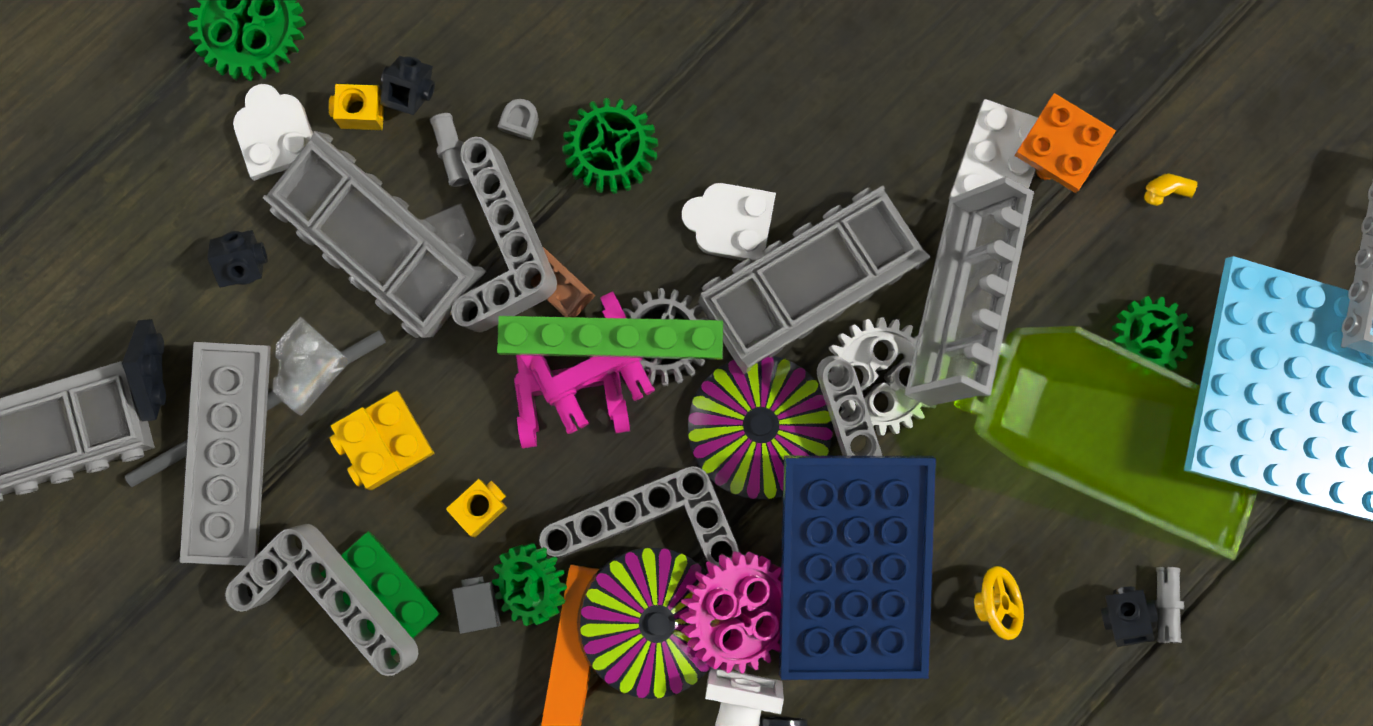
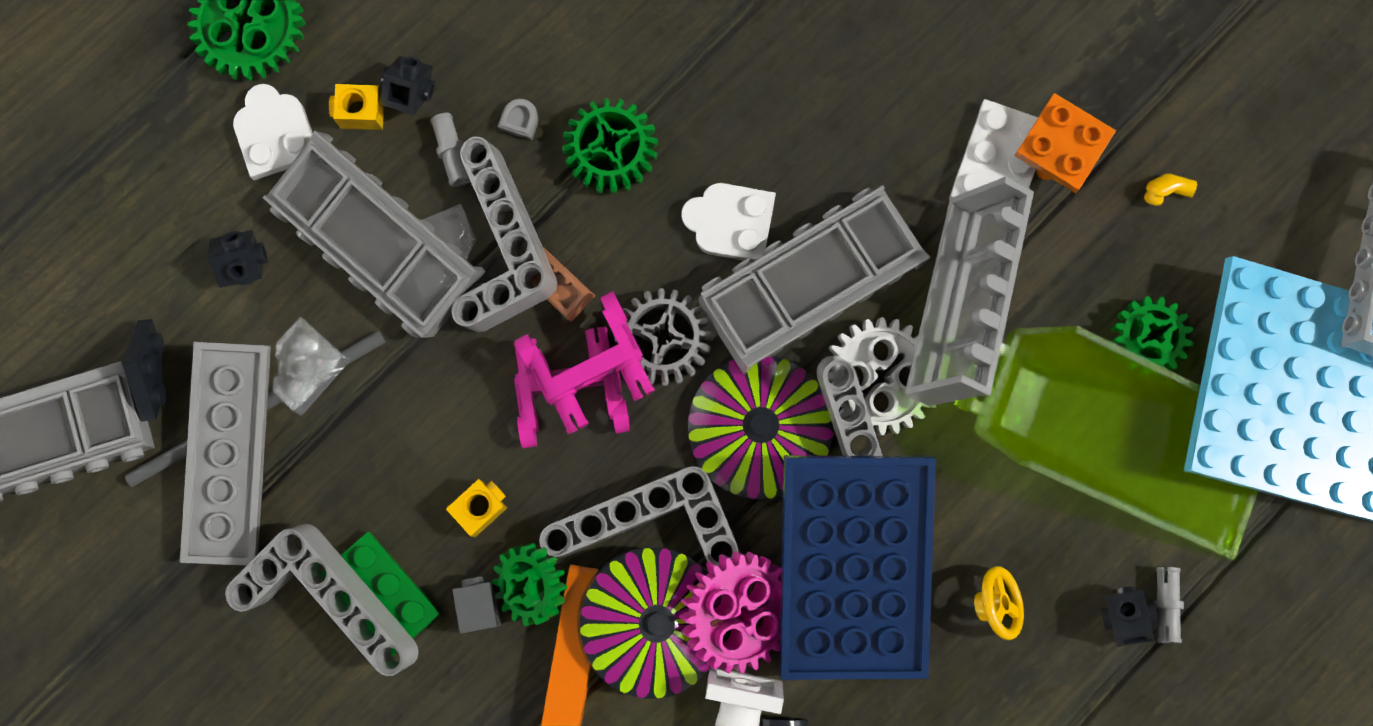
(380, 441): yellow plate -> none
(610, 337): bright green plate -> none

